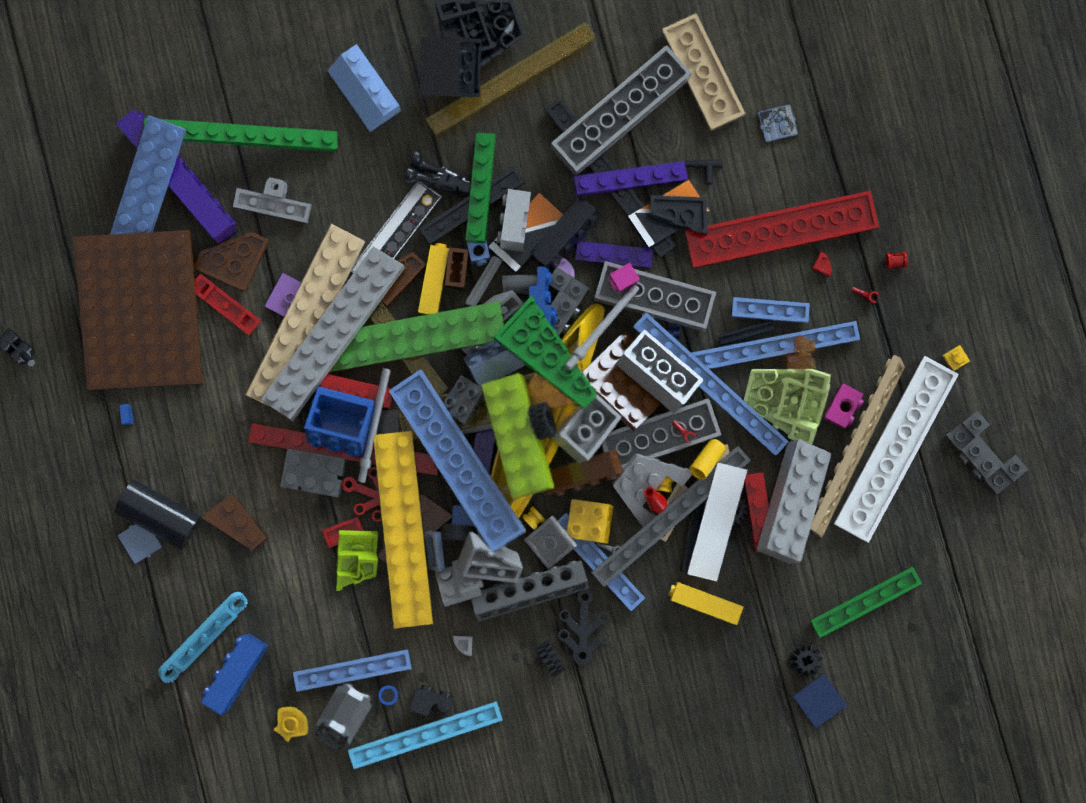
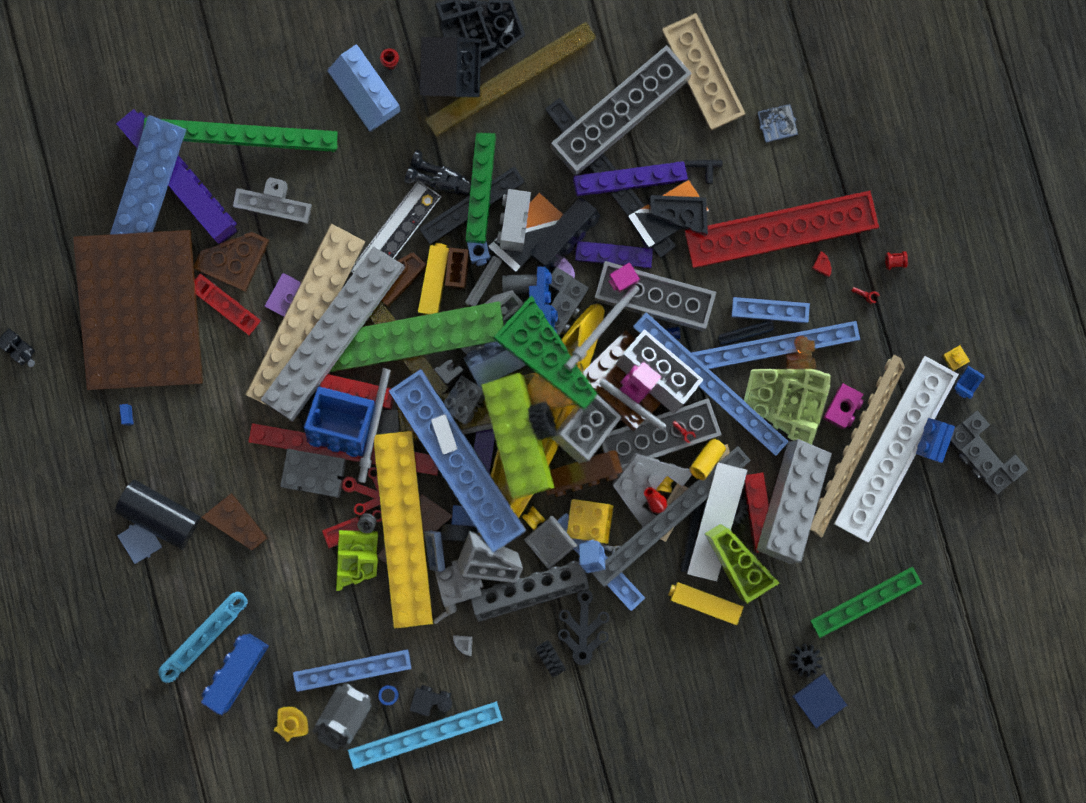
(366, 528): none -> dark grey bush
(389, 54): none -> red cone
(444, 434): none -> white sticker
(449, 374): none -> dark grey hinge
(449, 610): none -> light grey hand
(592, 556): none -> medium blue brick
(632, 404): none -> light grey bar
(639, 382): none -> dark pink brick
(741, 566): none -> lime wedge
(935, 440): none -> blue brick
(968, 382): none -> blue bracket

